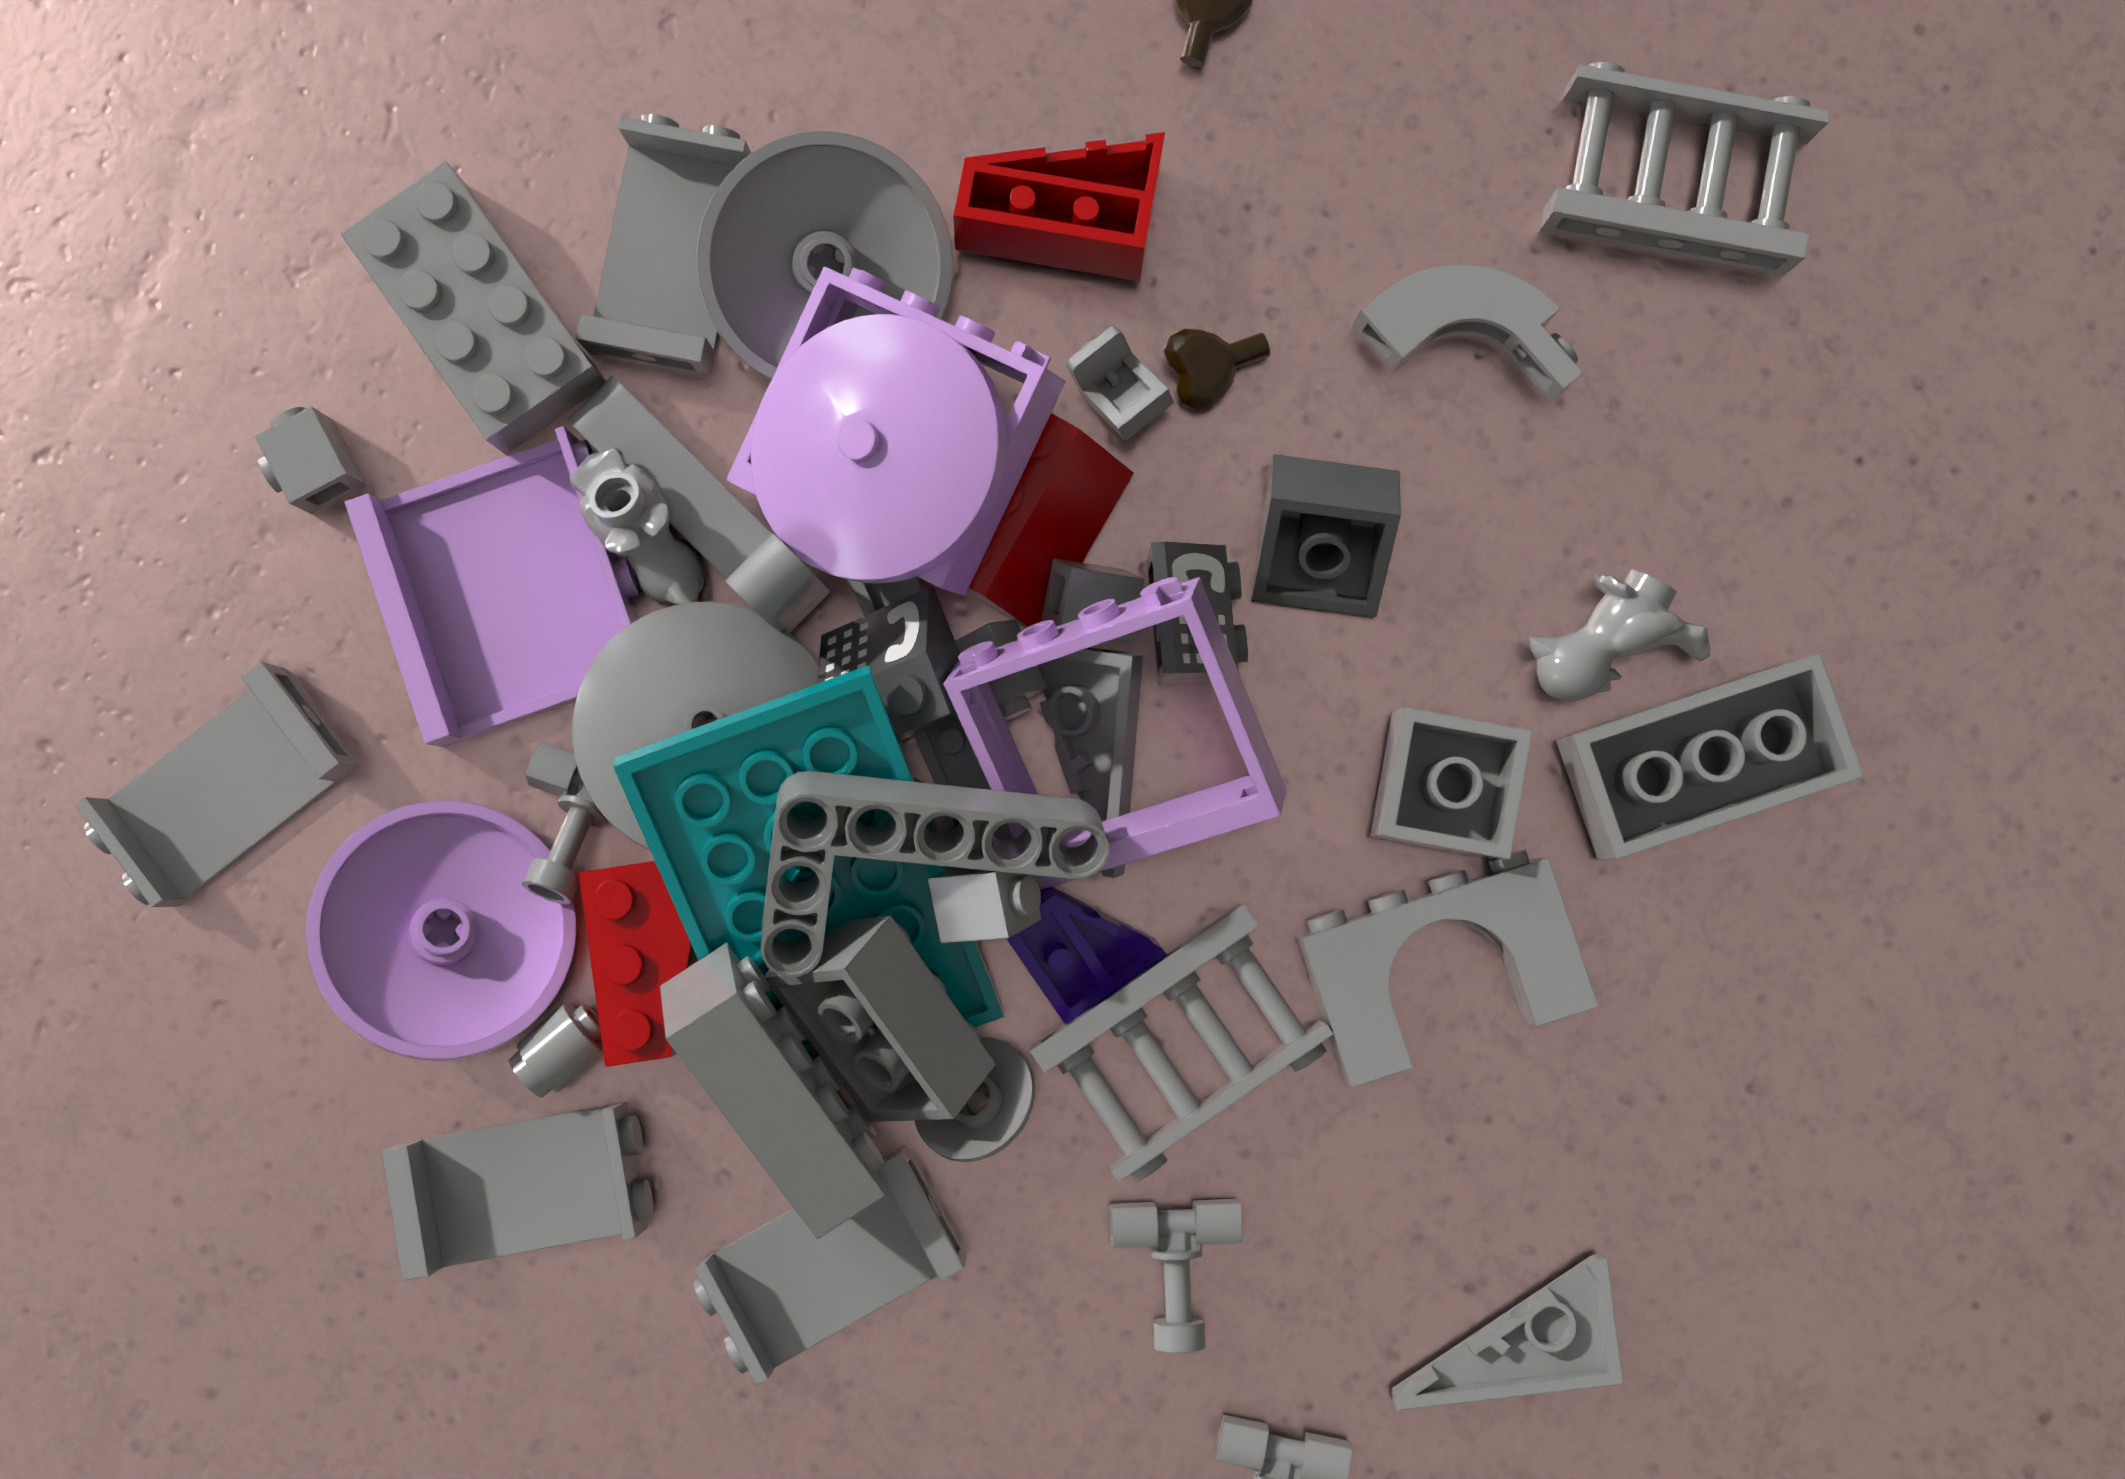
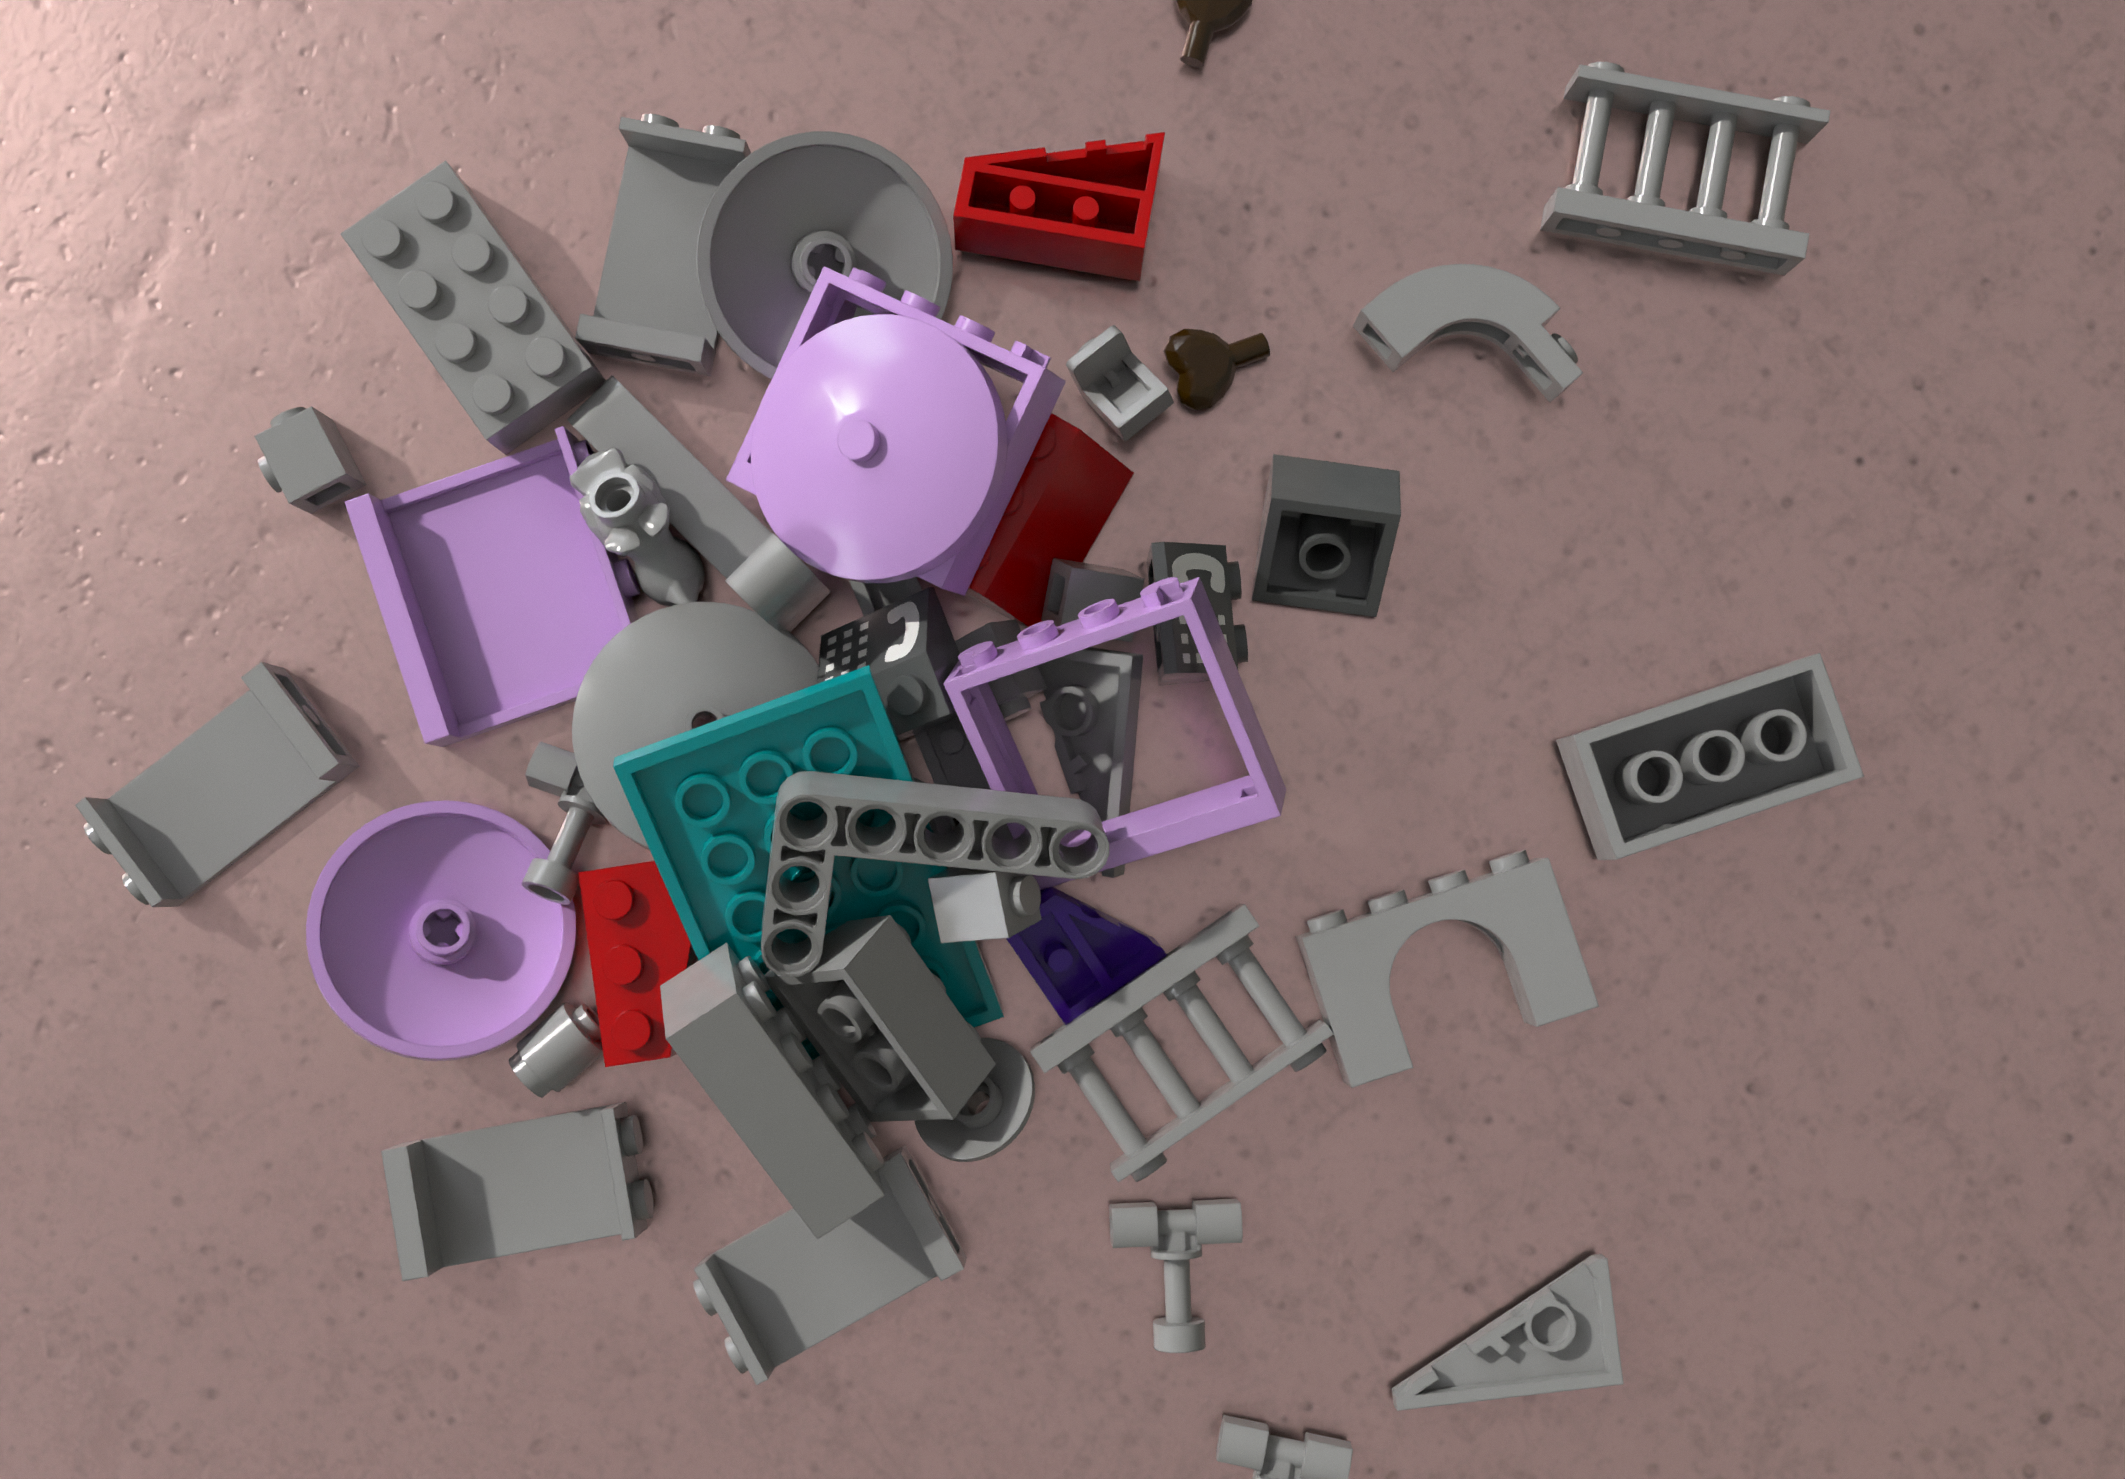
(1451, 783): light grey brick -> none
(1624, 623): light grey animal -> none

